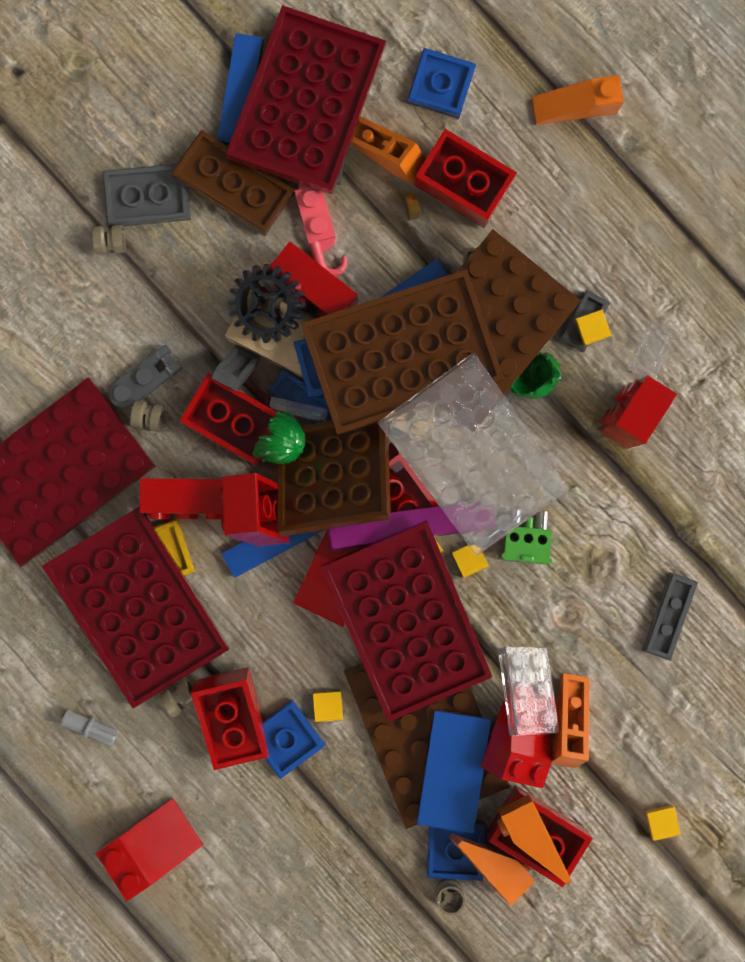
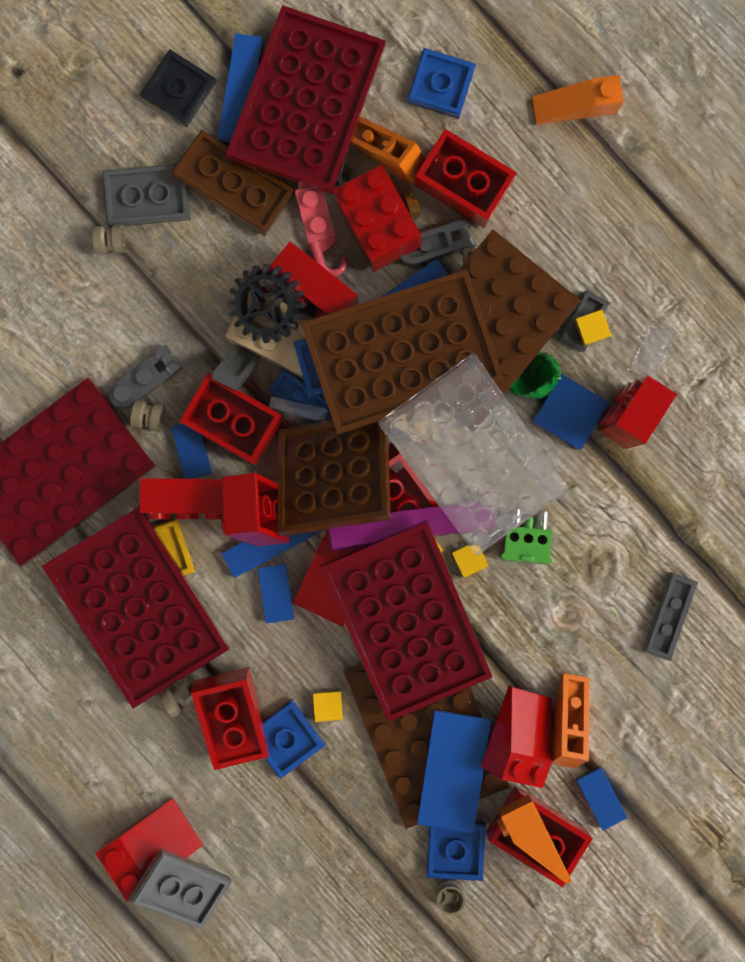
(89, 728): light grey axle -> none
(178, 88): none -> black tile
(180, 889): none -> dark grey tile
(191, 452): none -> blue tile
(276, 593): none -> blue tile
(284, 442): green hair -> none
(377, 218): none -> red brick
(439, 243): none -> dark grey plate
(499, 868): orange slope -> none
(528, 691): clear plate -> none
(571, 412): none -> blue tile
(601, 798): none -> blue tile
(662, 822): yellow tile -> none

